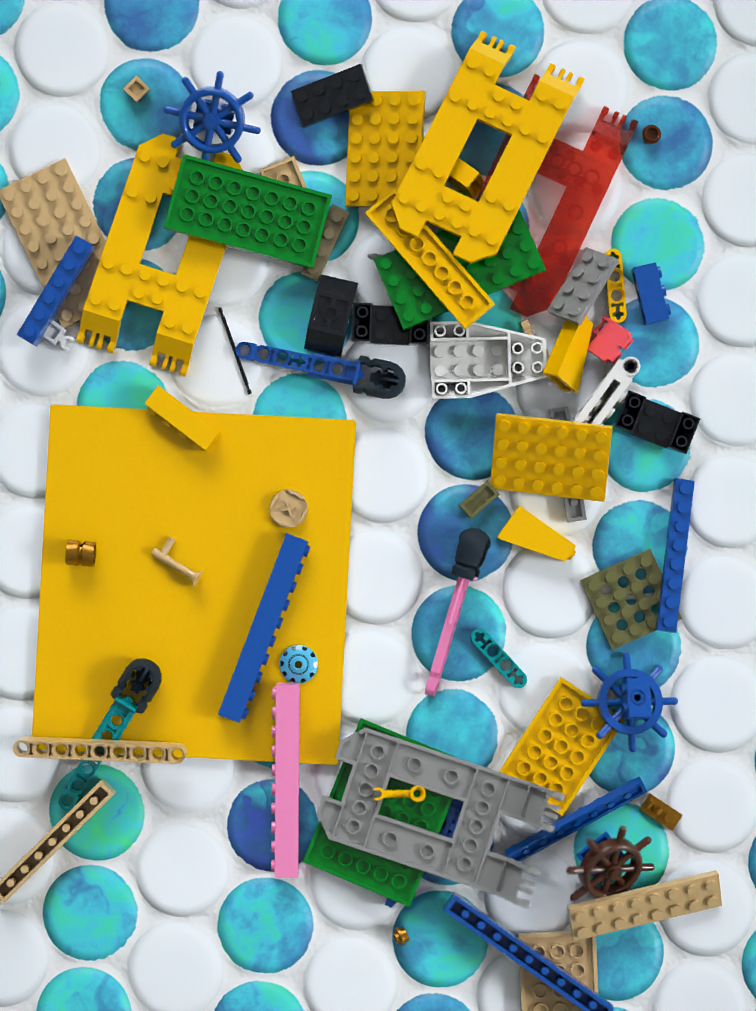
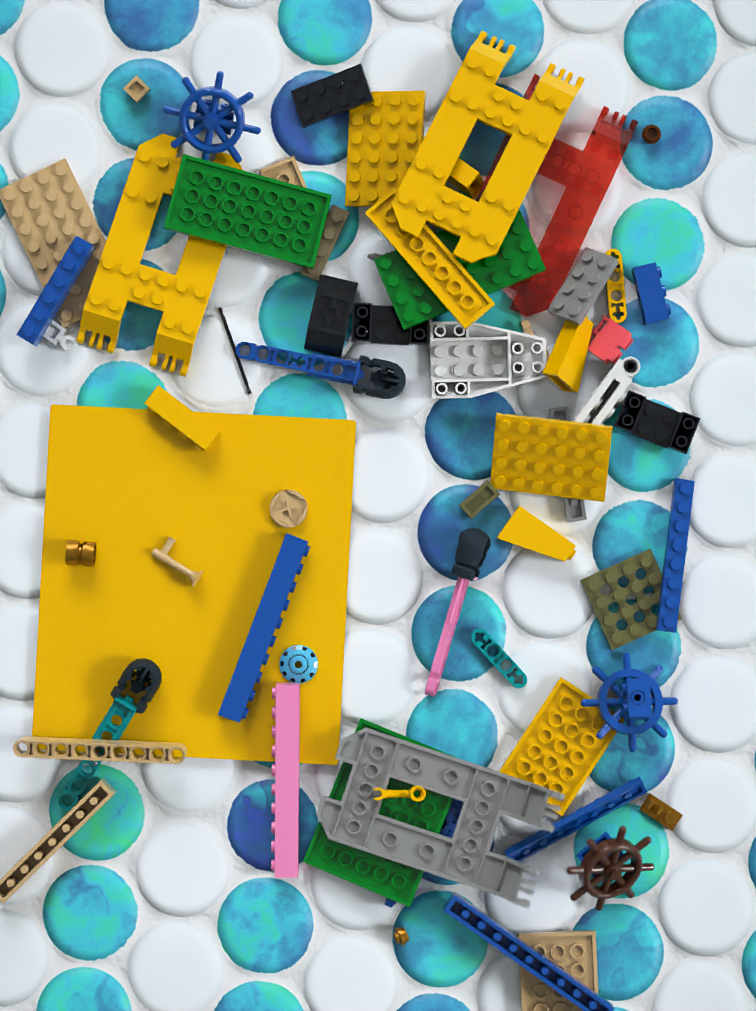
(645, 905): tan plate -> none

